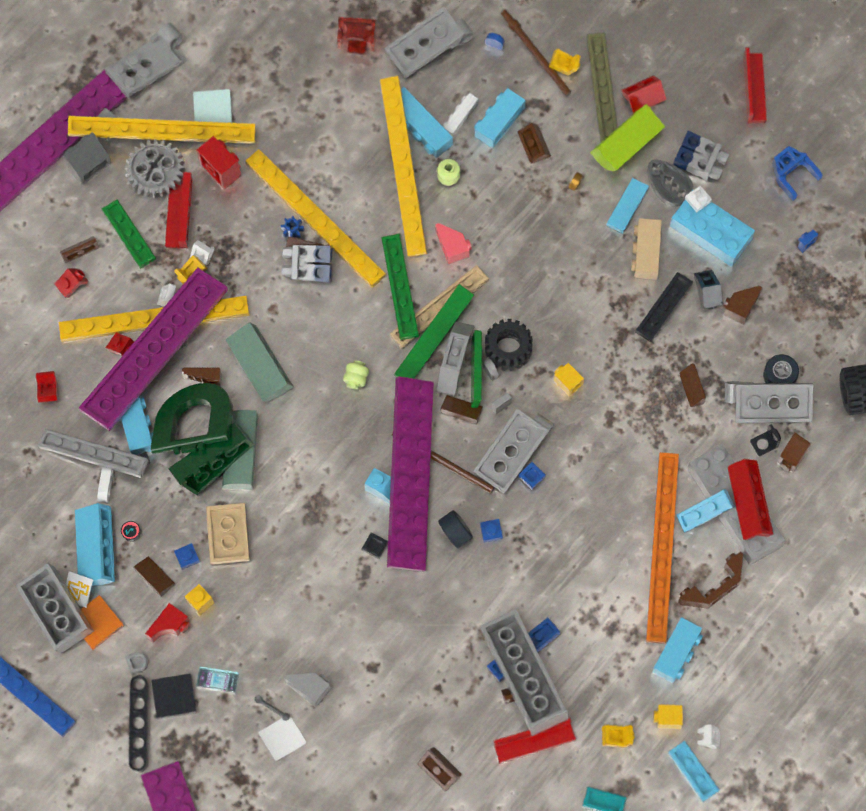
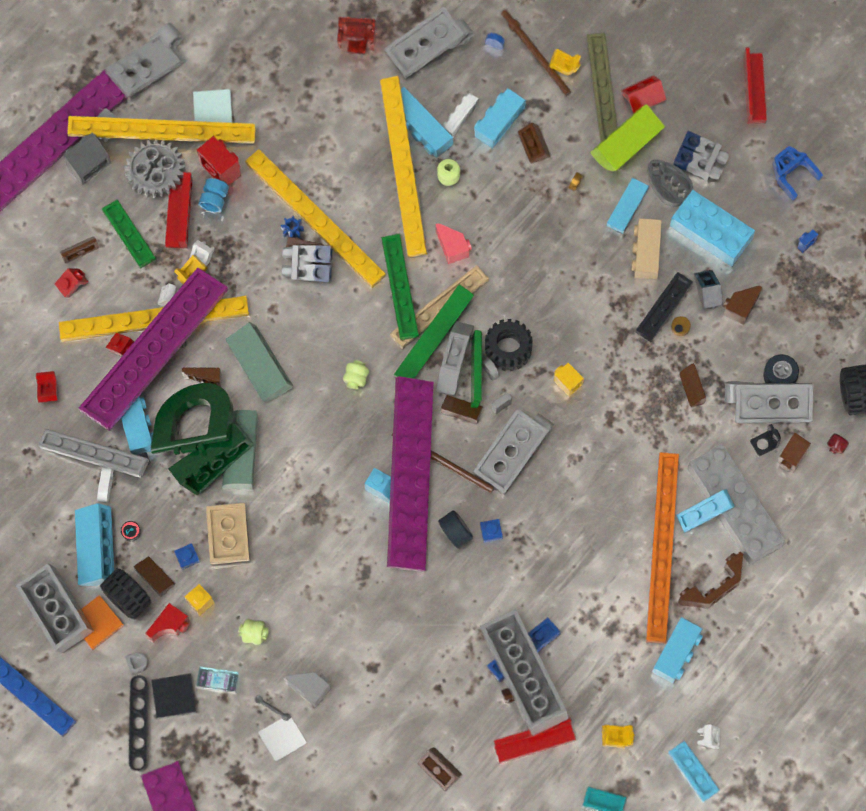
(79, 588): white sticker -> none
(125, 593): none -> black tyre
(213, 199): none -> dark azure wheel
(253, 631): none -> yellowish green piece
(374, 545): black tile -> none
(532, 475): blue plate -> none
(668, 716): yellow brick -> none
(680, 326): none -> pearl gold tile
(698, 199): white tile -> none
(750, 499): red panel -> none
(837, 444): none -> dark red piece

